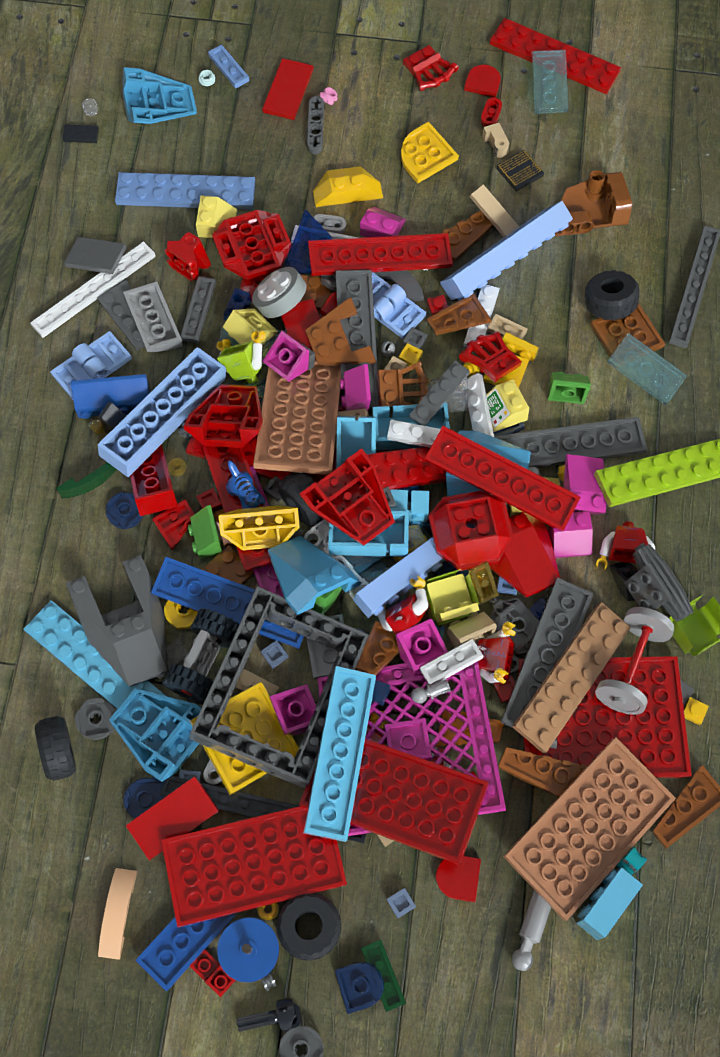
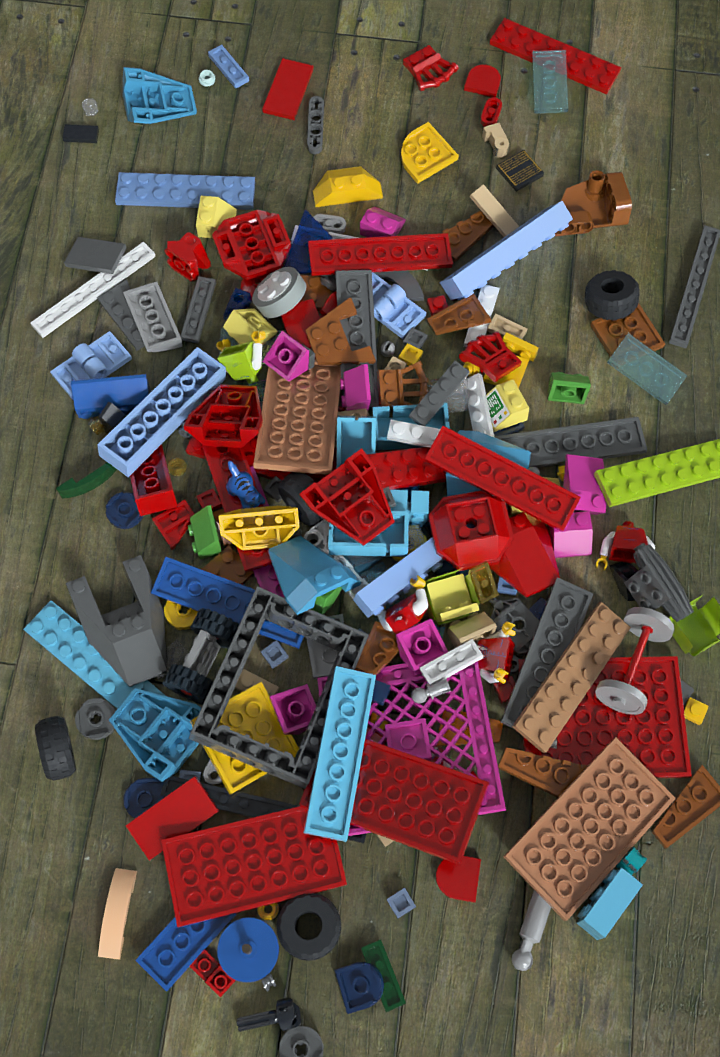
(329, 95): bright pink plate -> none

